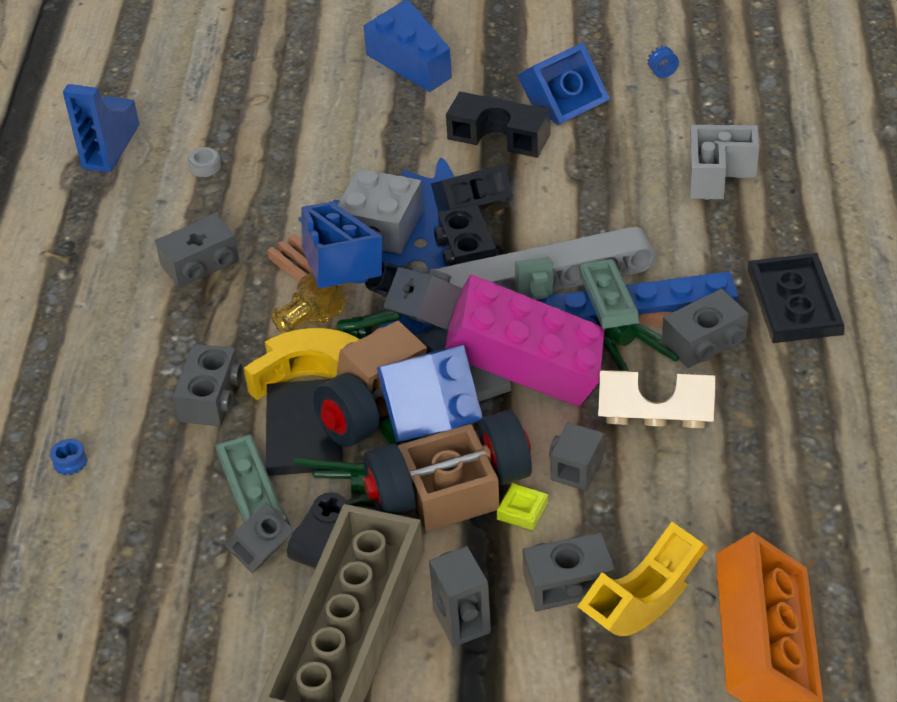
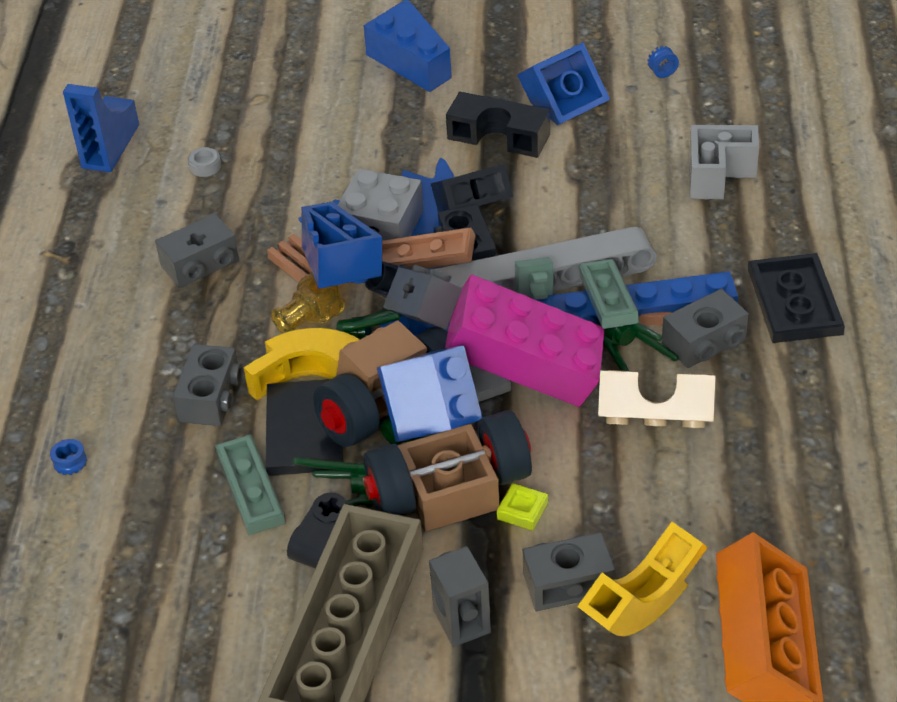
(259, 537): dark grey brick -> none
(430, 249): none -> nougat tile
(576, 456): dark grey brick -> none

